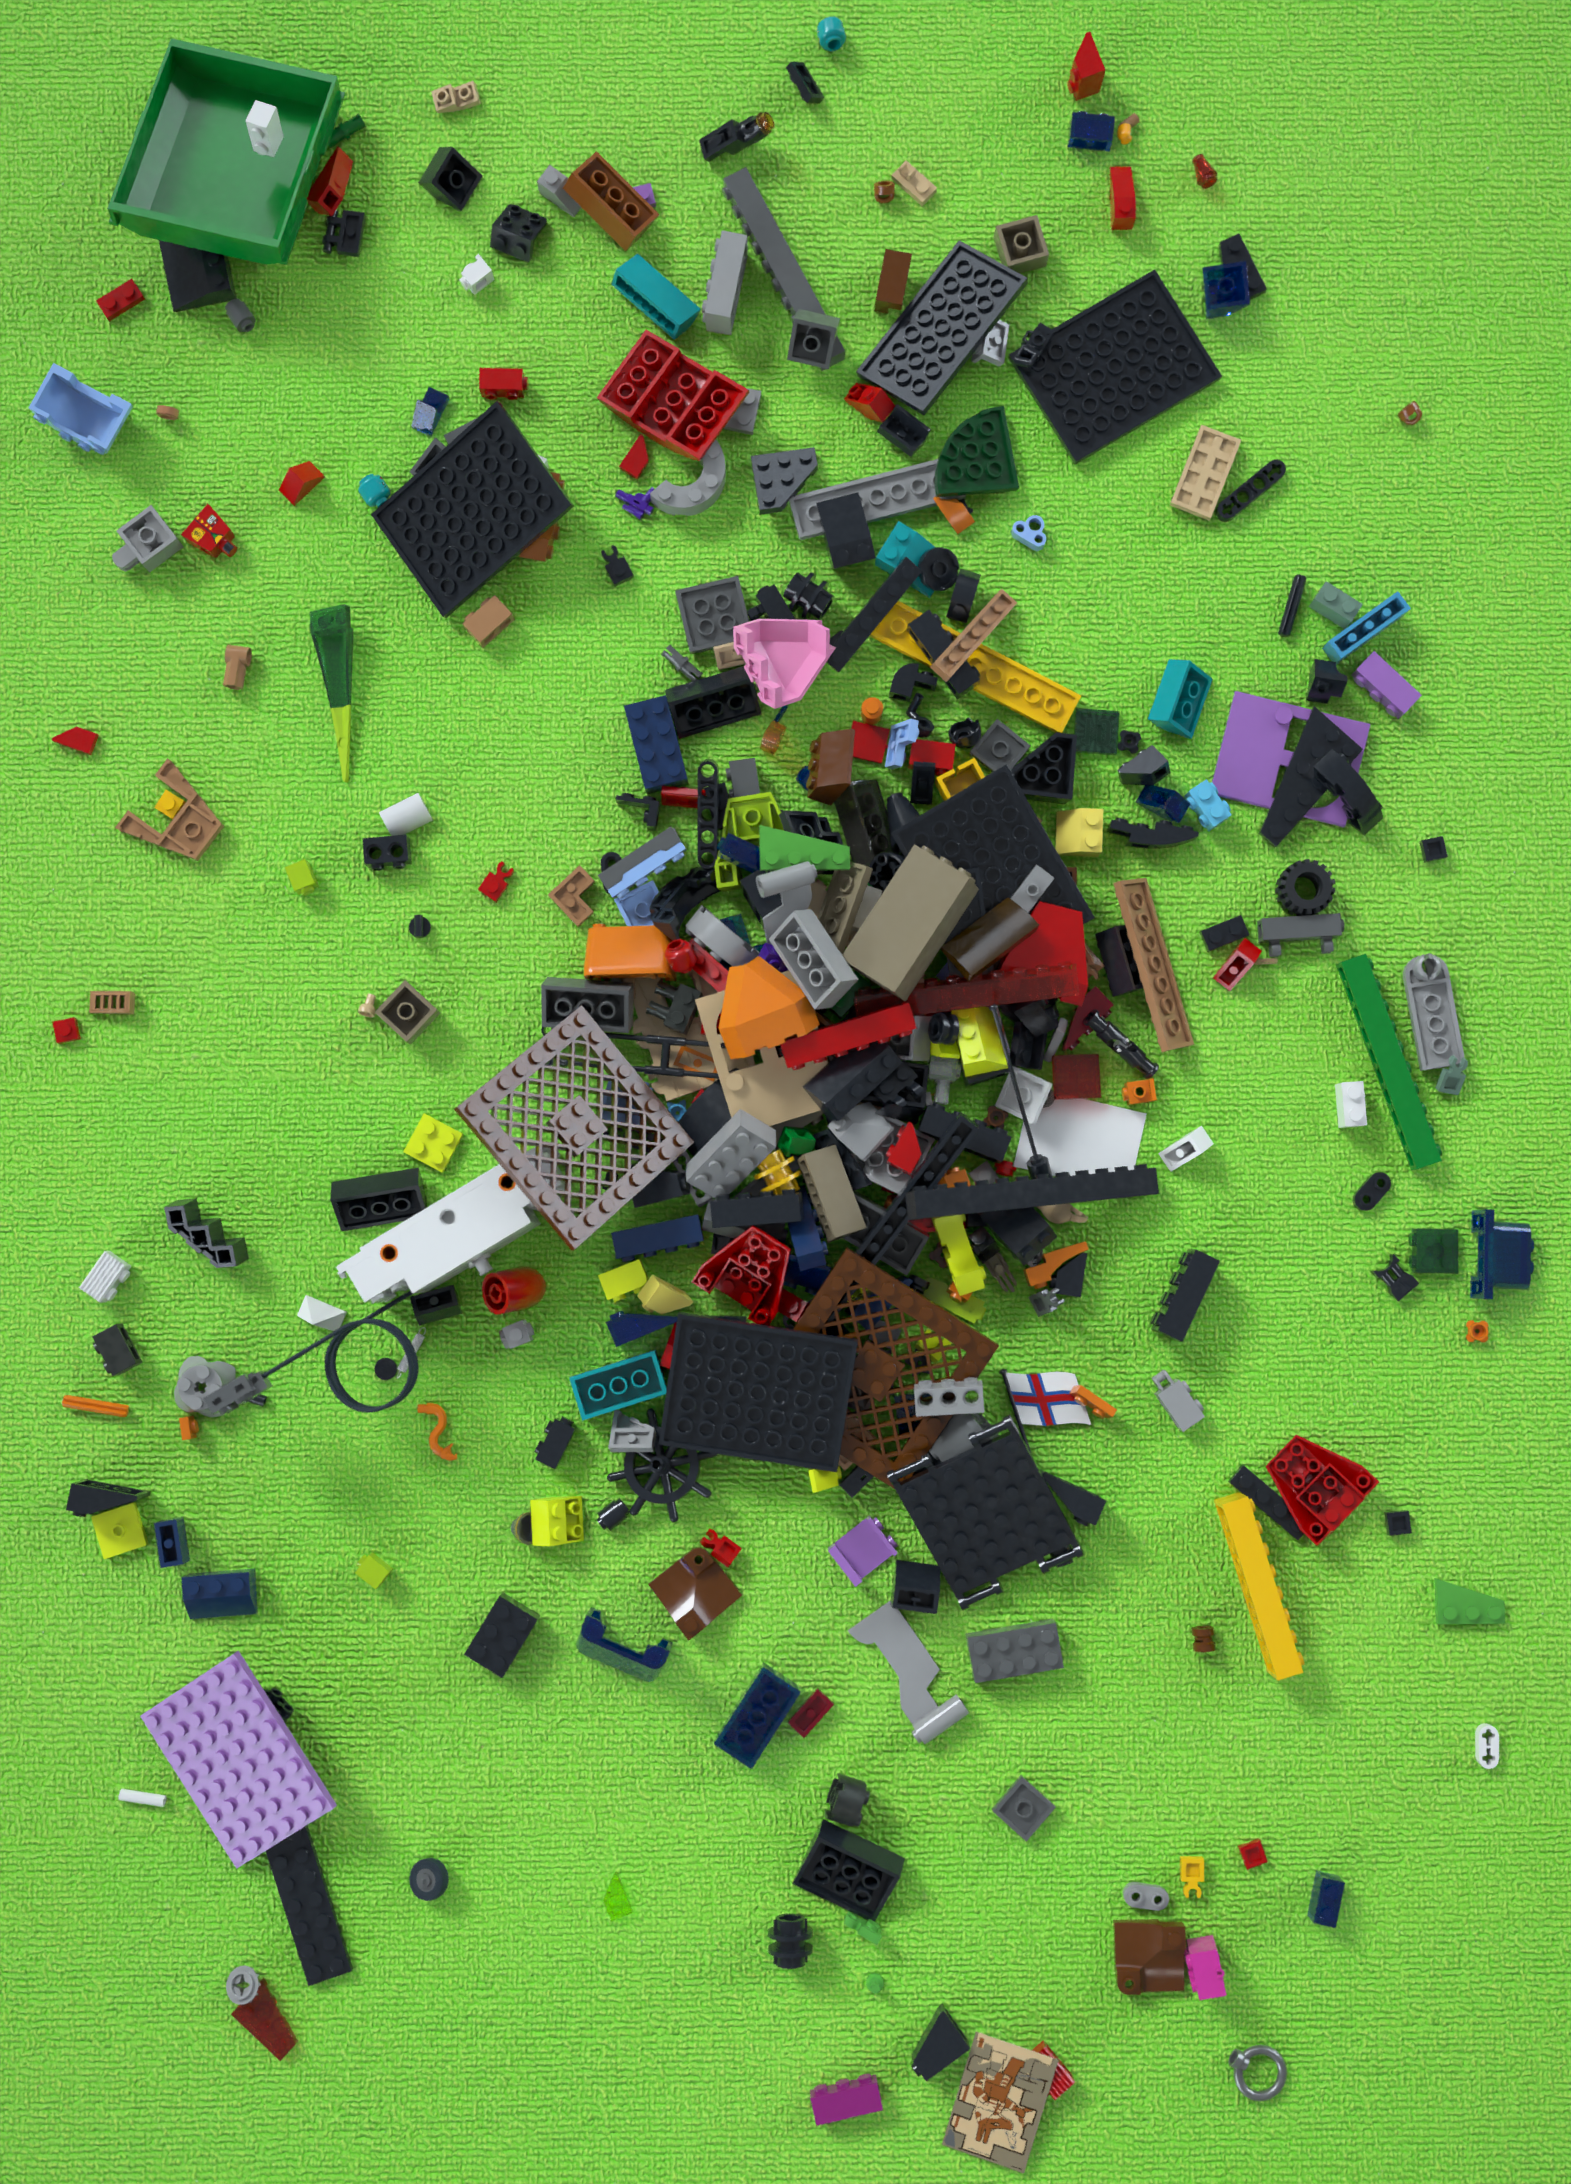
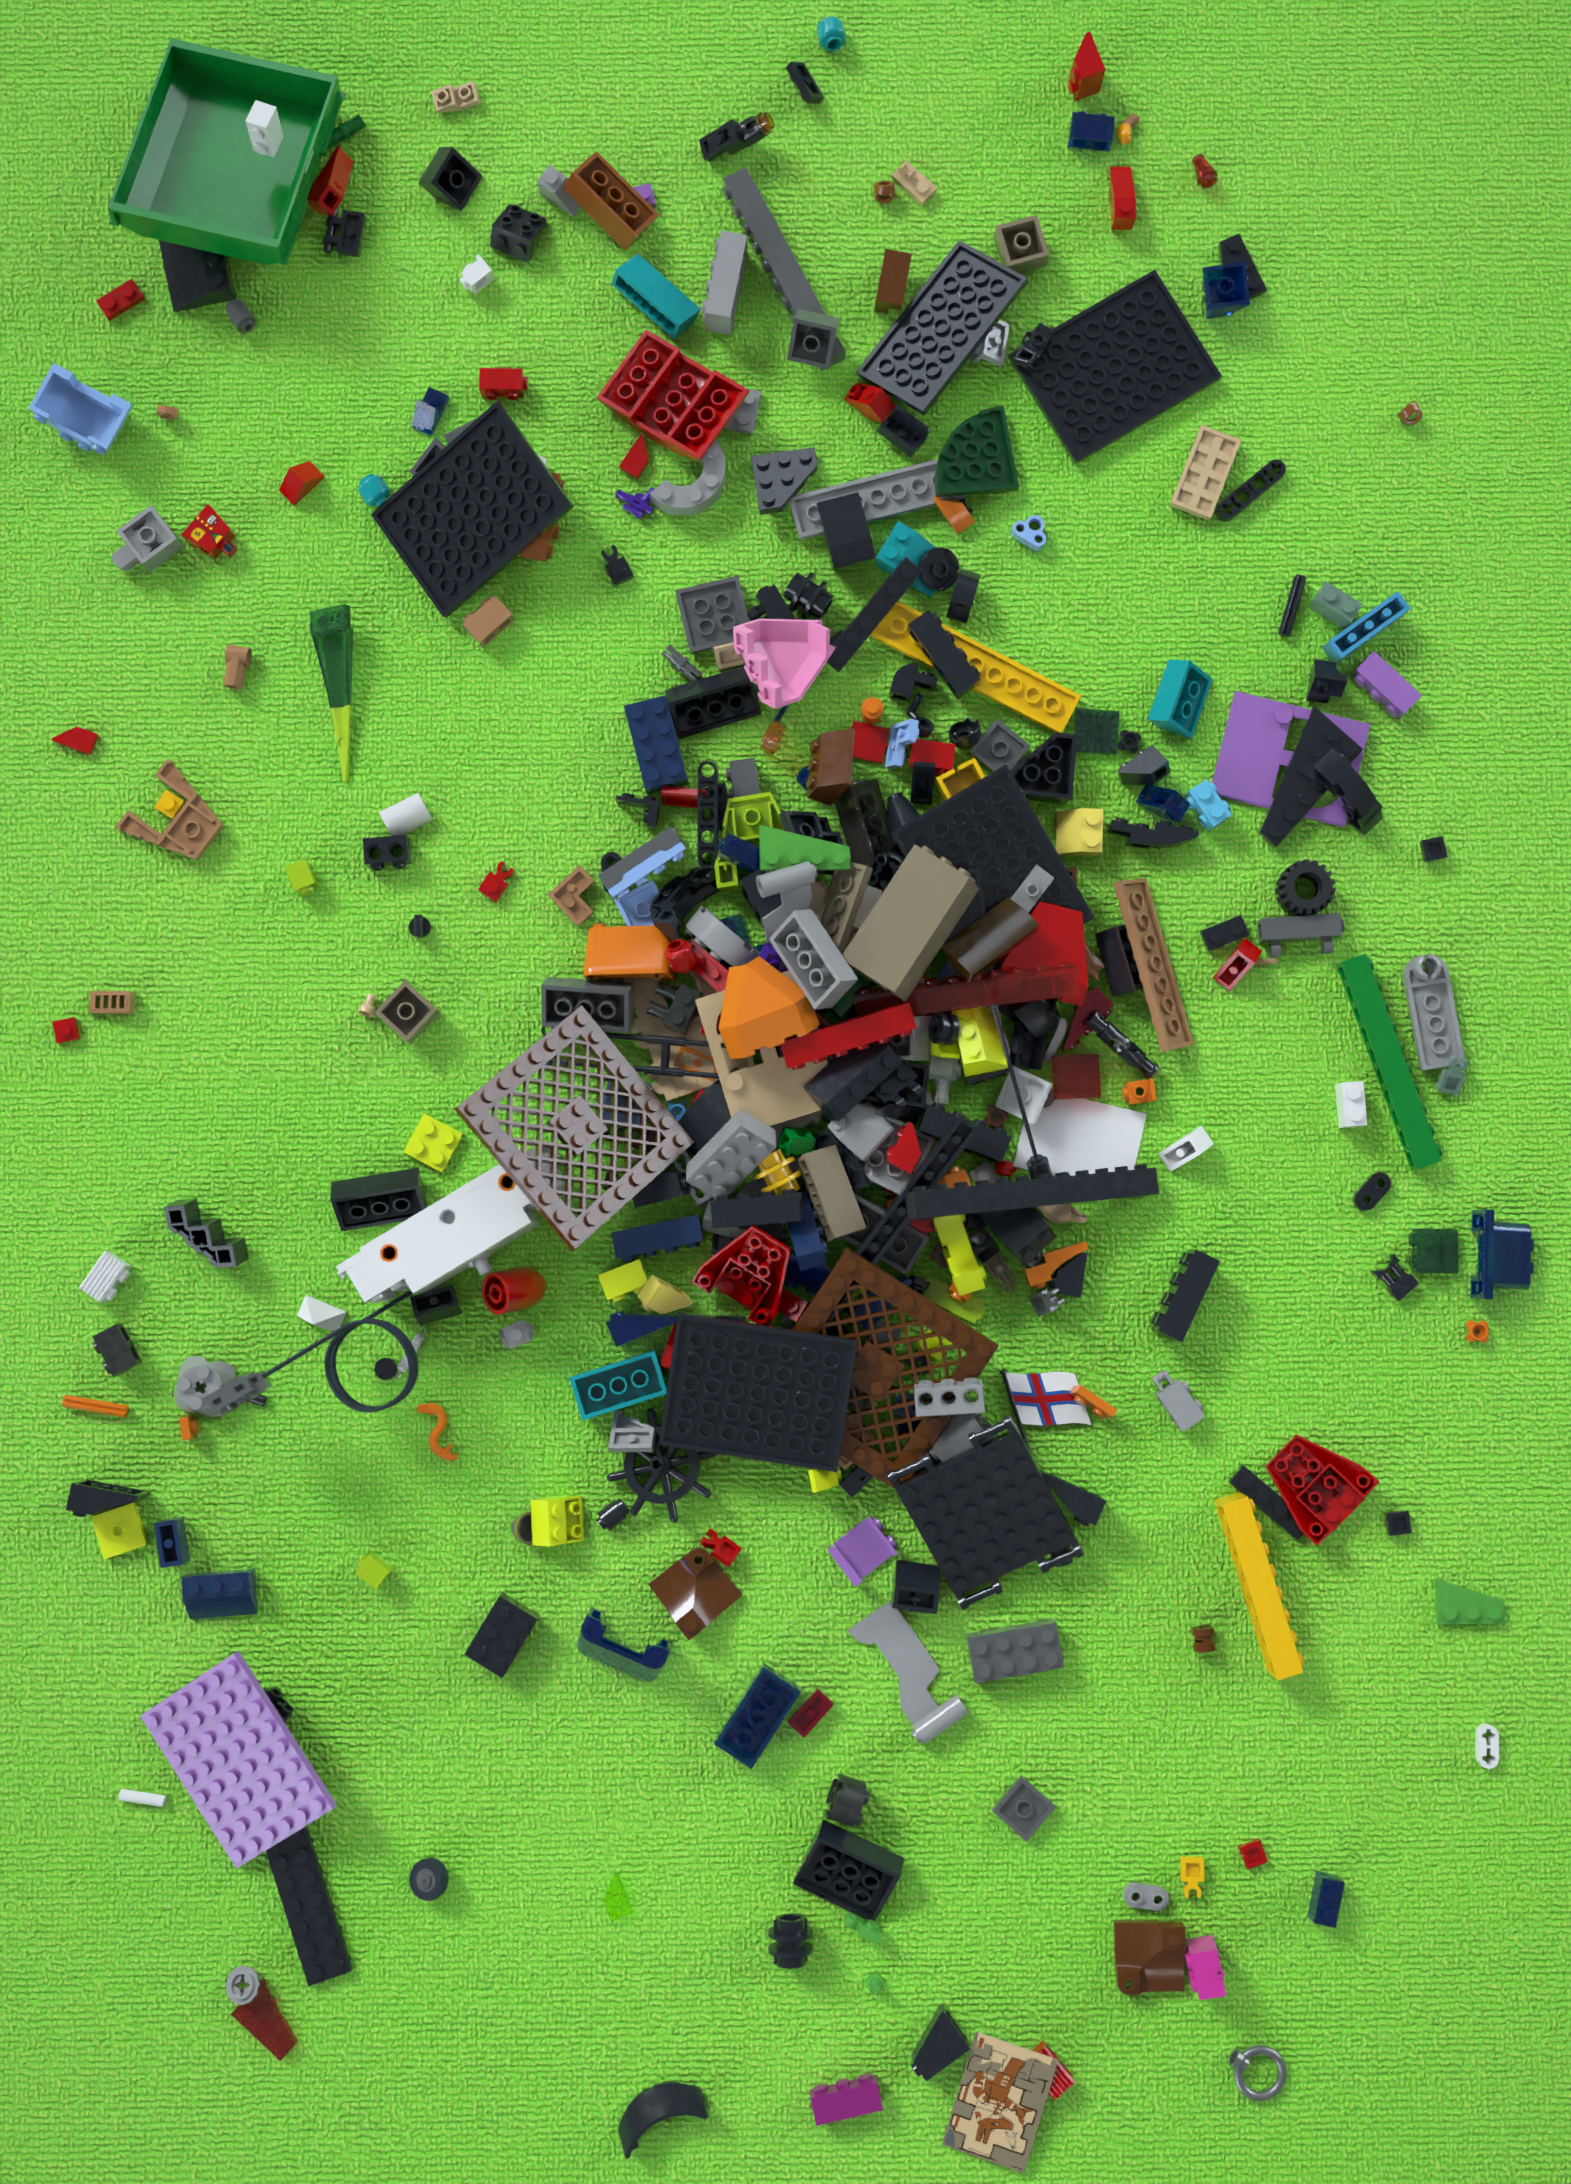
(556, 1442): black brick -> none
(656, 2104): none -> black windscreen
(973, 635): medium nougat plate -> none

